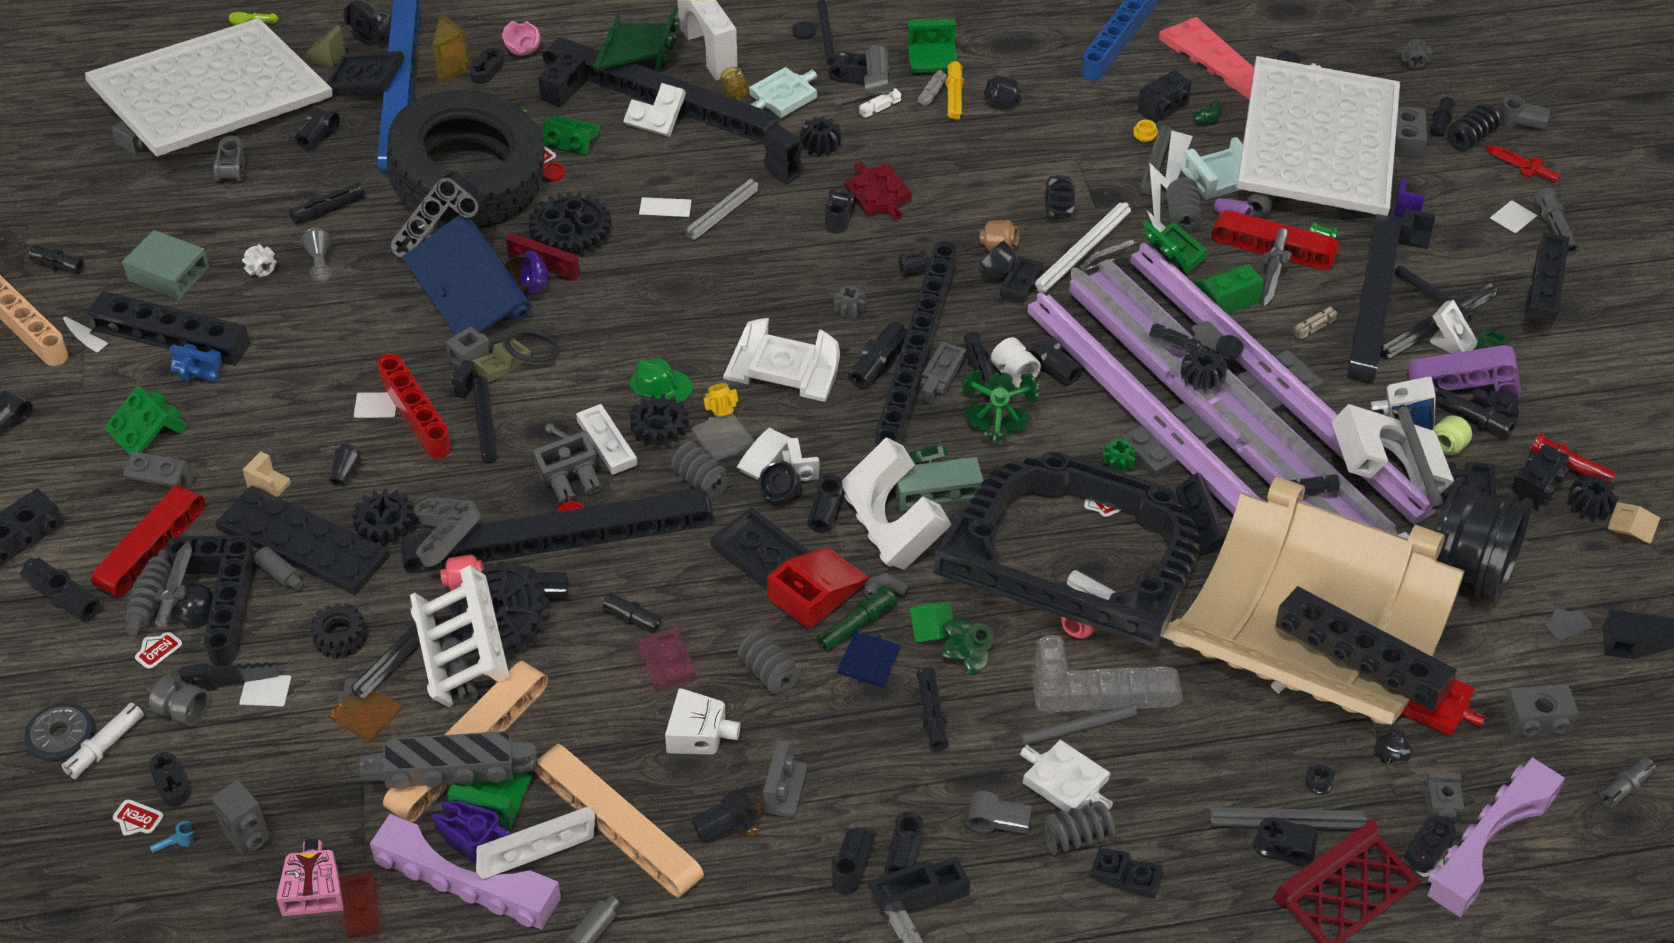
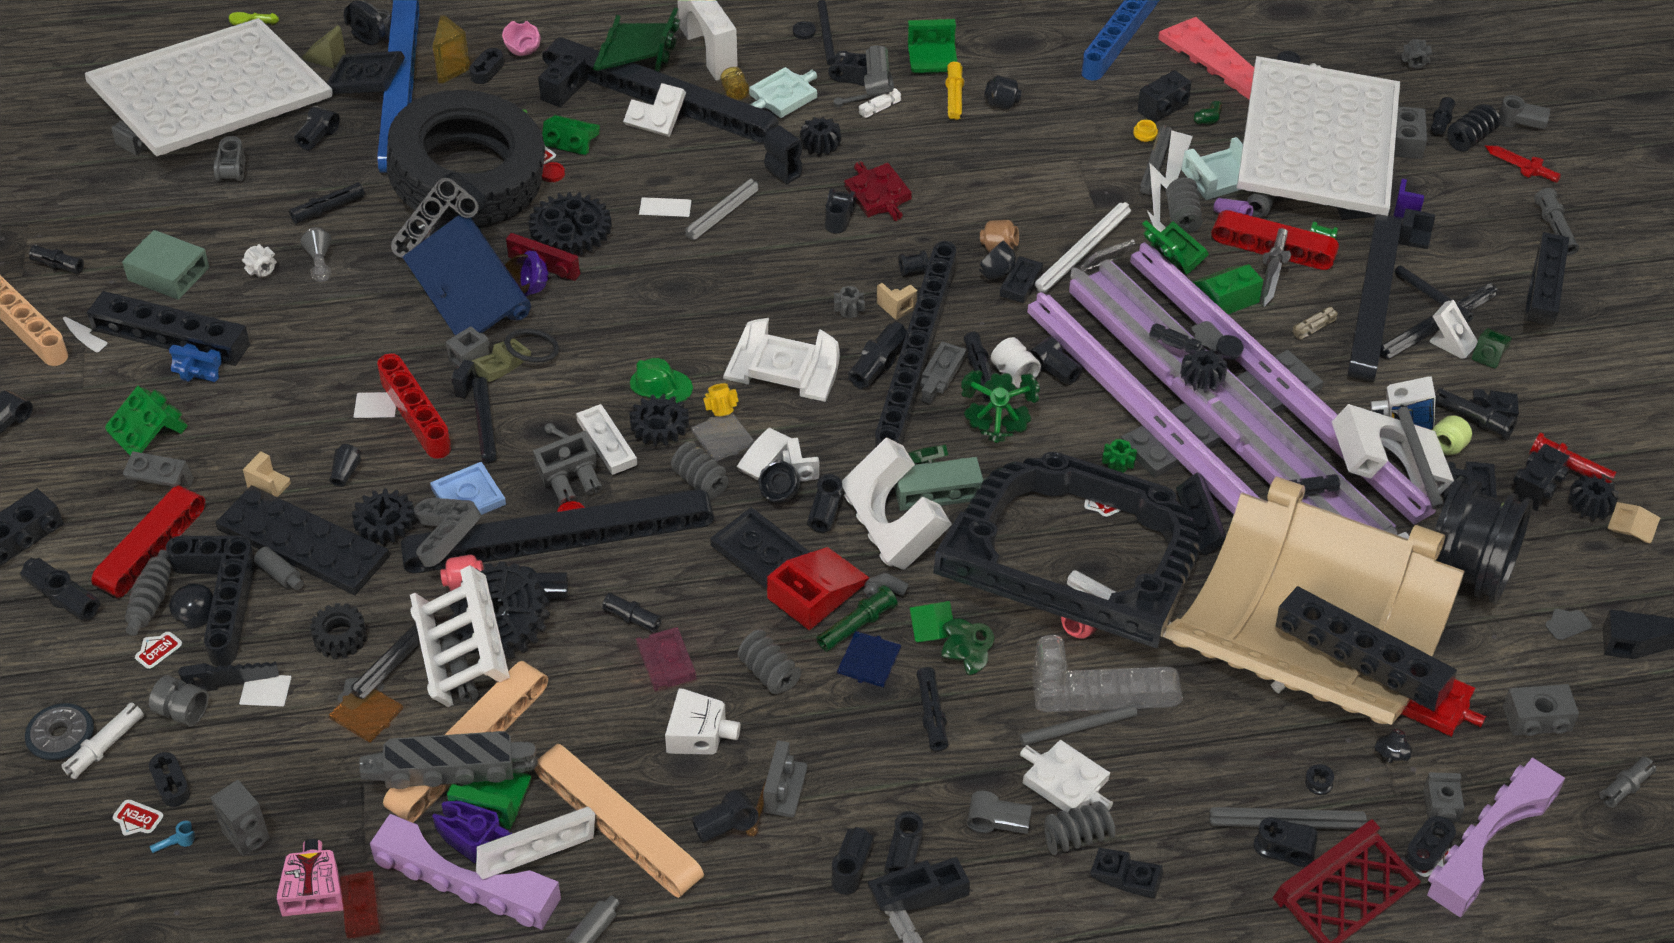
(174, 589): flat silver sword -> none
(470, 484): none -> light blue tile
(897, 302): none -> tan panel
(932, 88): light grey axle -> none
(1059, 196): black gear -> none
(1470, 369): medium lavender beam -> none
(1513, 216): white sticker -> none

